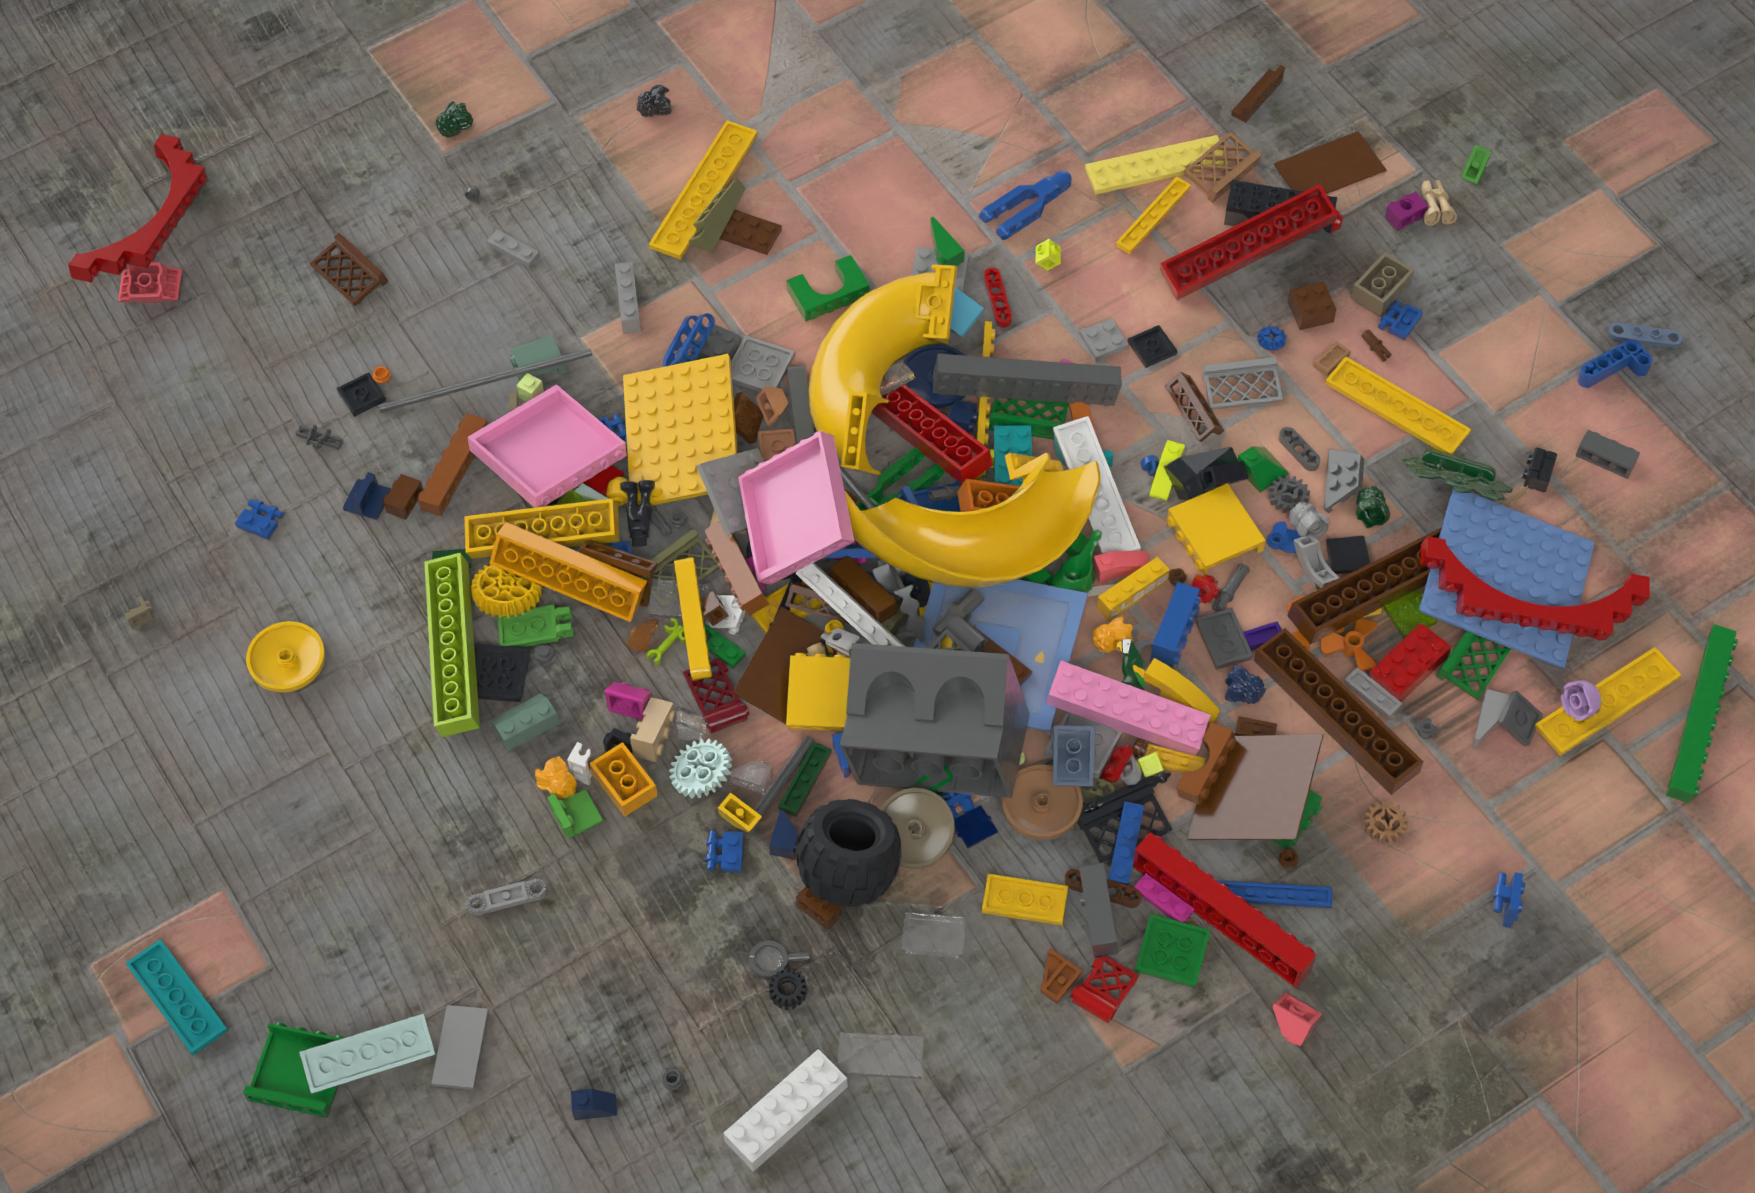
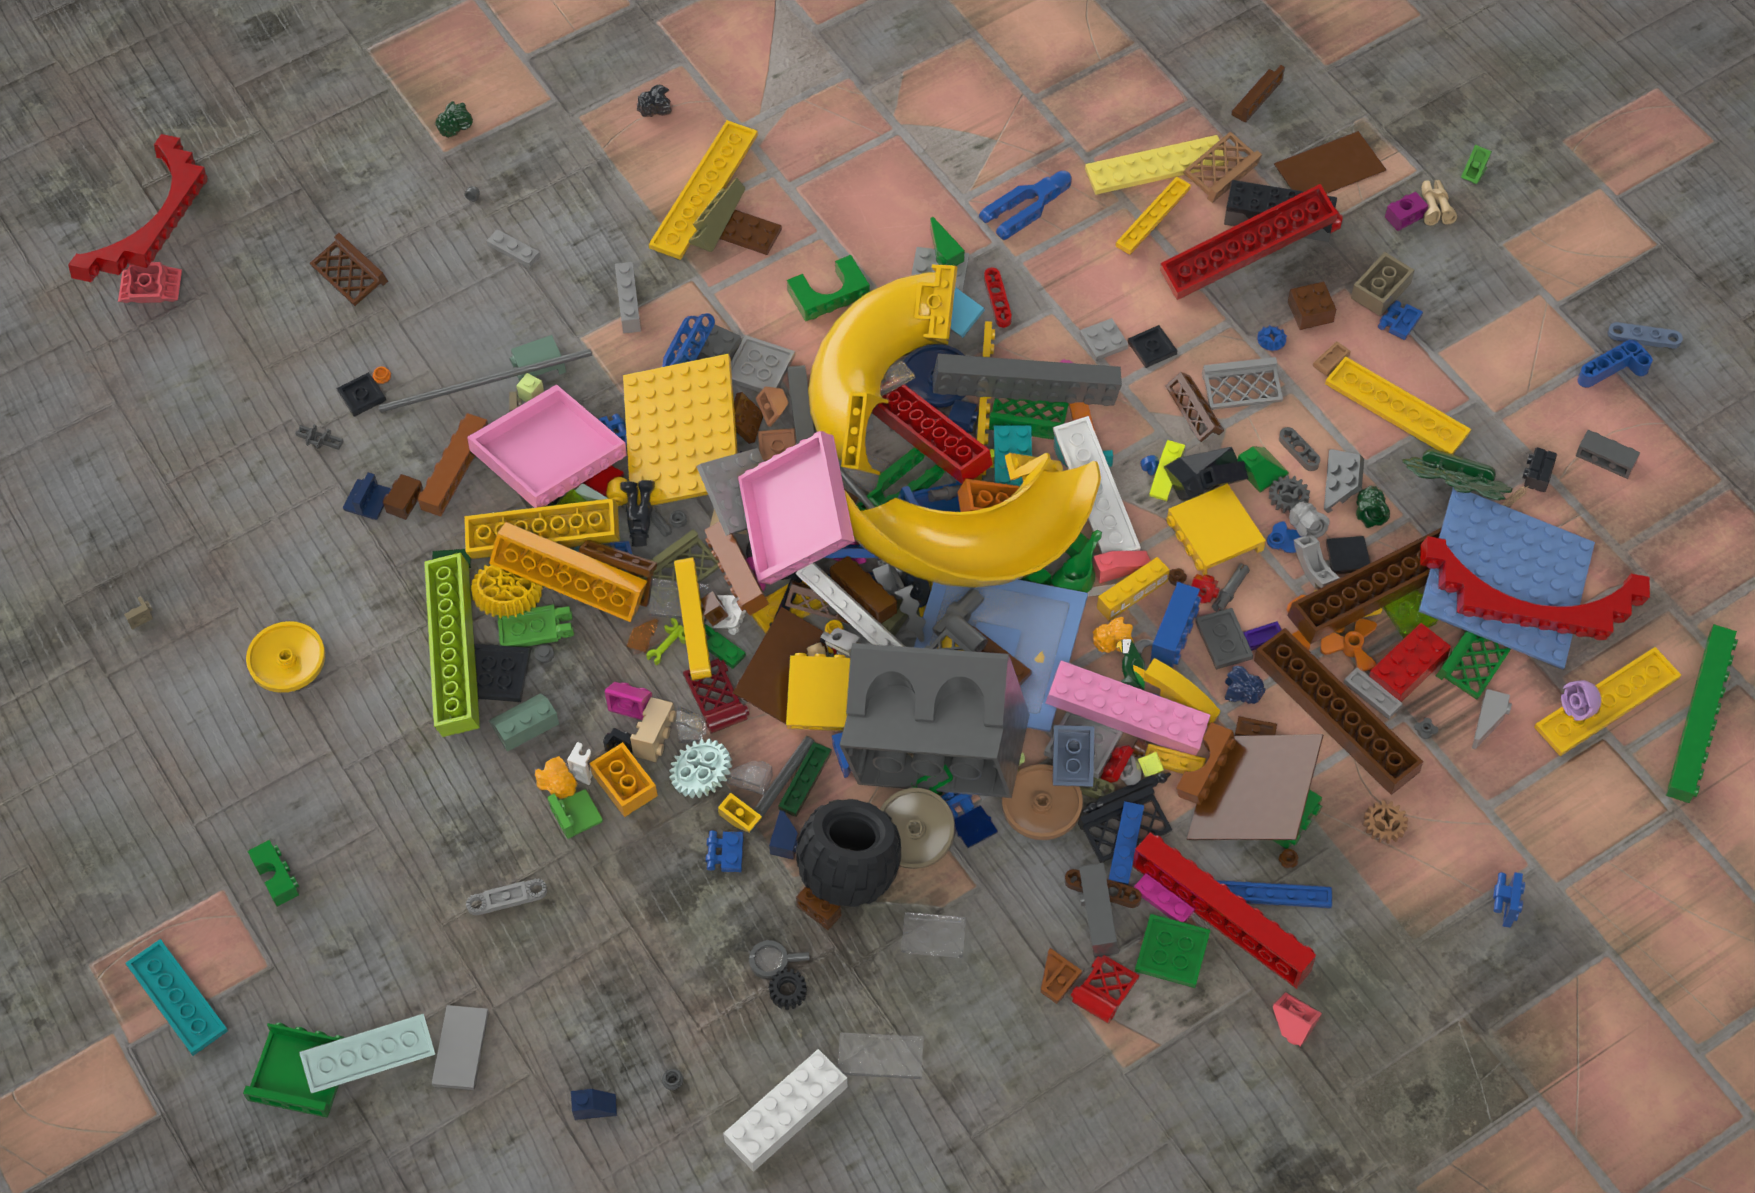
(258, 524): blue plate -> none
(281, 886): none -> green arch
(1025, 899): yellow tile -> none
(1048, 255): neon yellow brick -> none
(1376, 345): reddish brown axle -> none
(1520, 718): dark grey plate -> none

